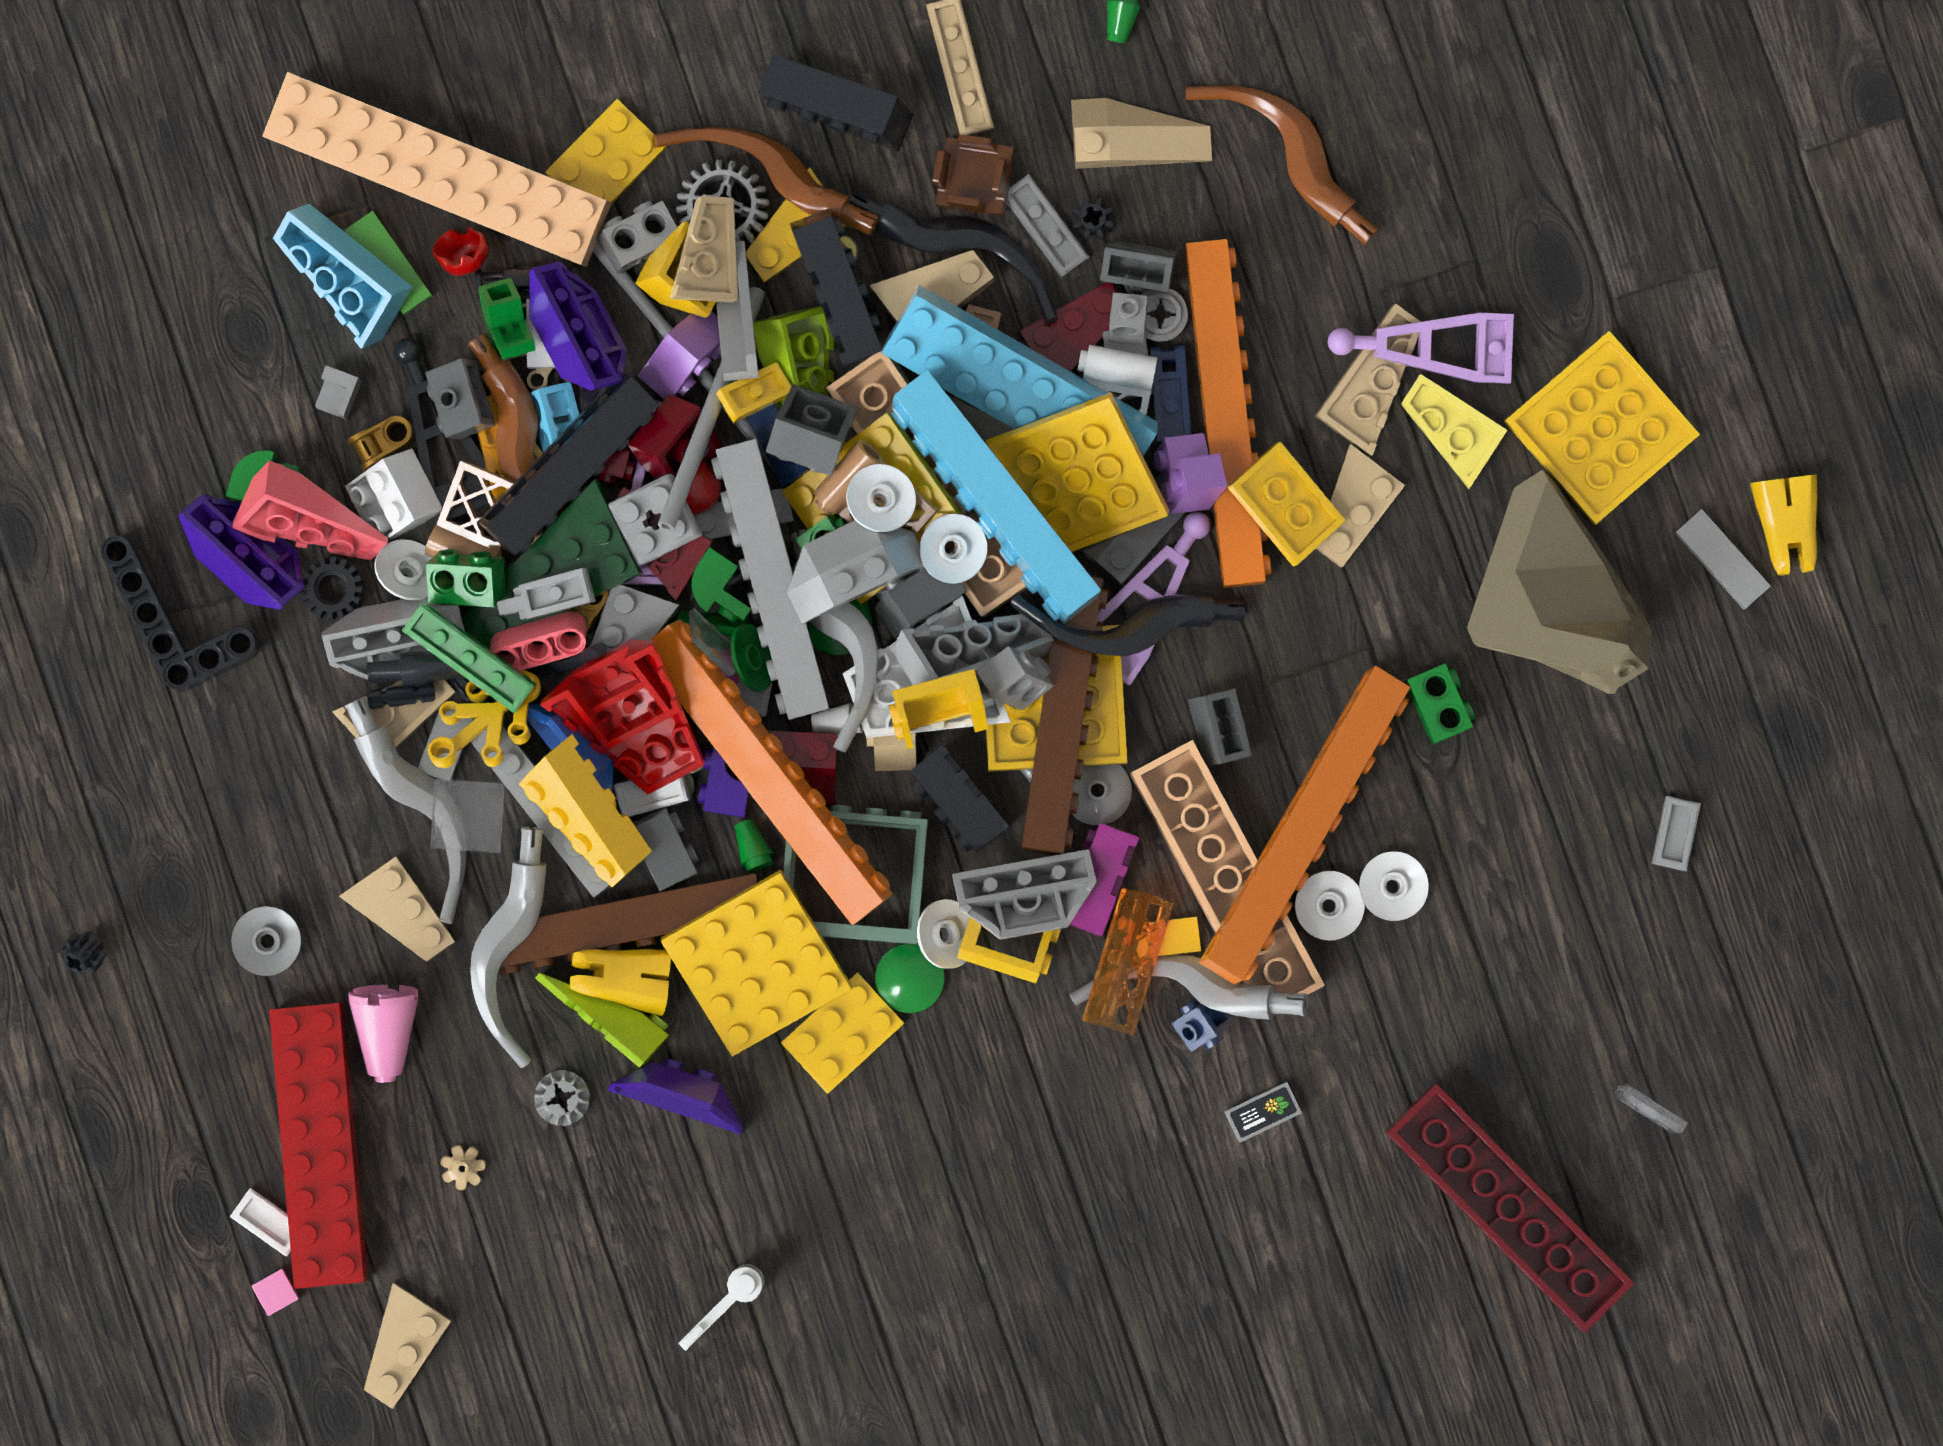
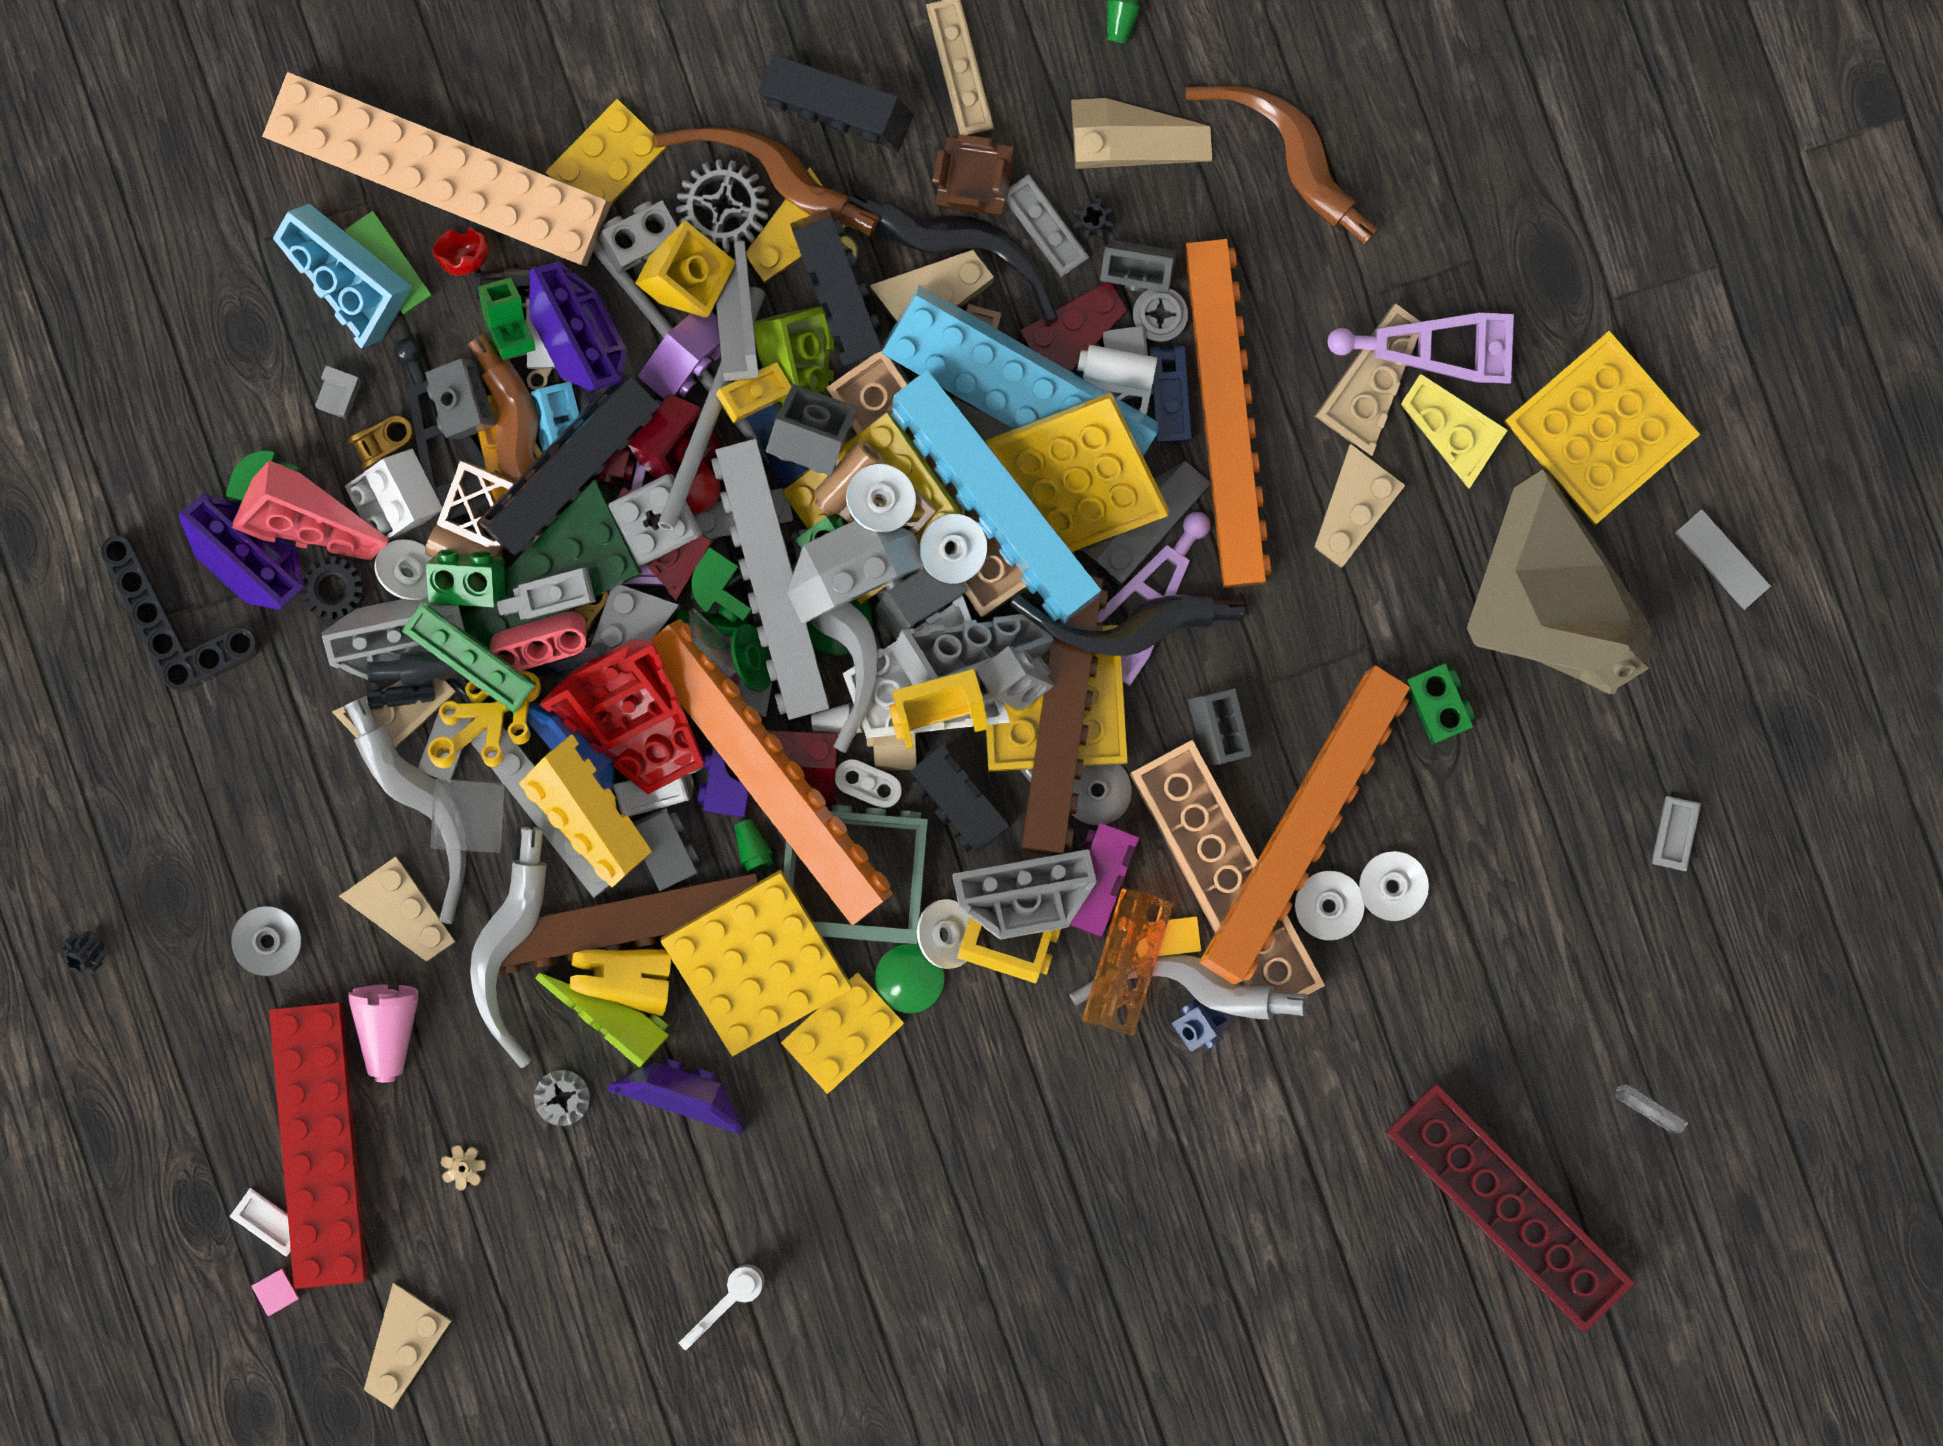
(709, 254): tan wing -> none
(868, 783): none -> white plate
(1128, 318): light grey brick -> none
(1189, 473): medium lavender brick -> none
(1262, 1112): tile -> none
(1286, 503): yellow plate -> none
(1788, 519): yellow piece -> none

